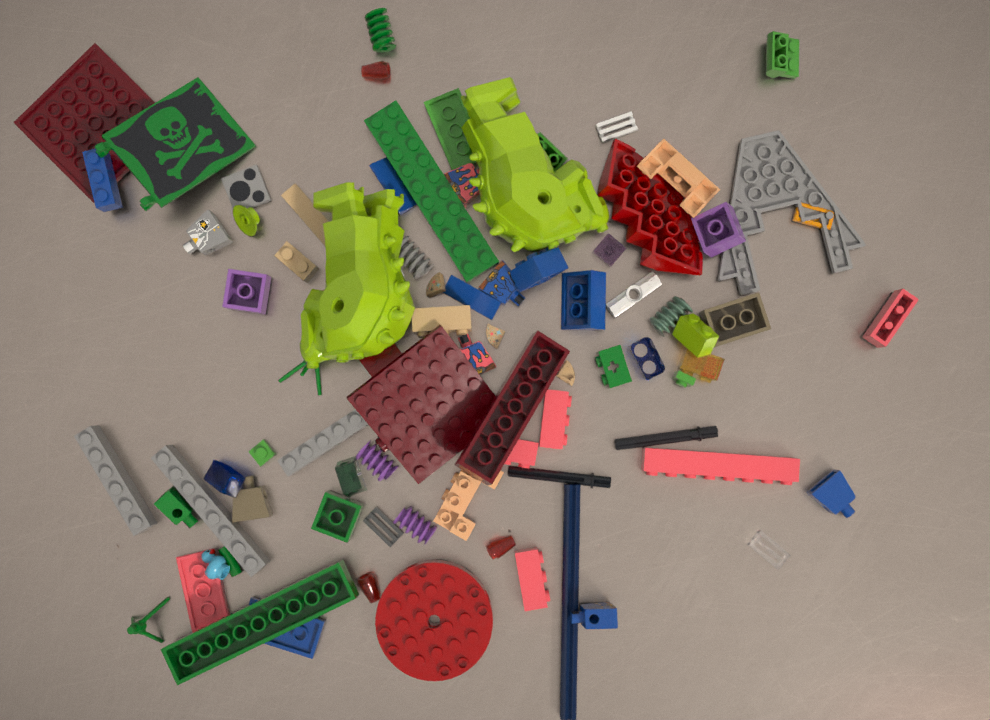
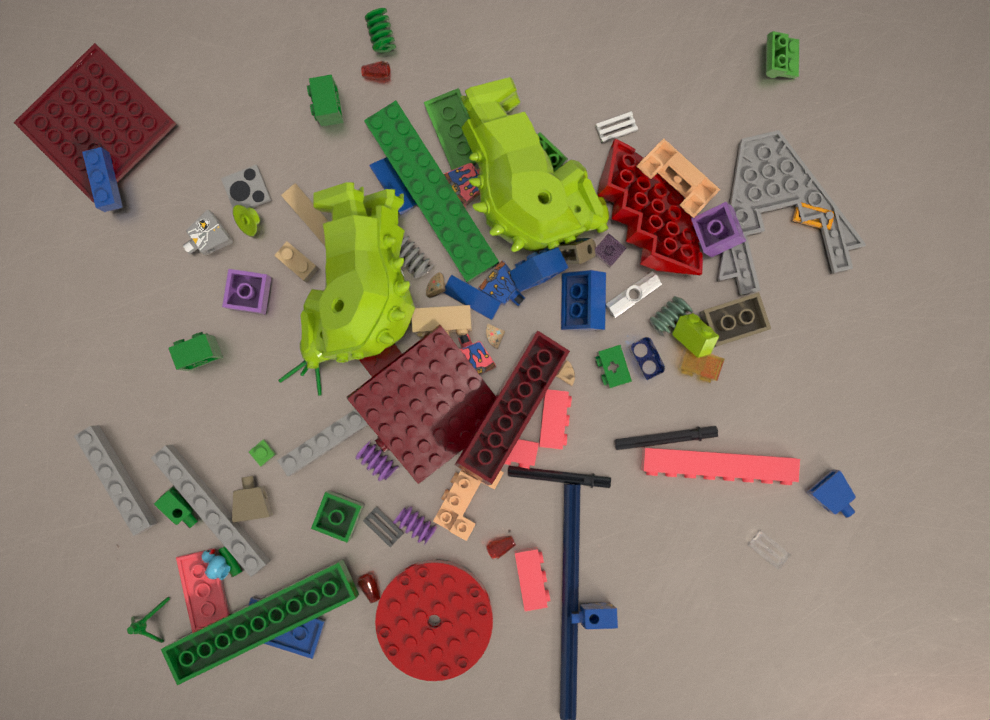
(177, 143): flag -> none
(195, 351): none -> green brick
(224, 478): clear blue piece -> none
(325, 100): none -> green brick
(350, 476): clear green torso -> none
(581, 250): none -> dark tan torso
(683, 379): bright green plate -> none
(890, 318): coral brick -> none

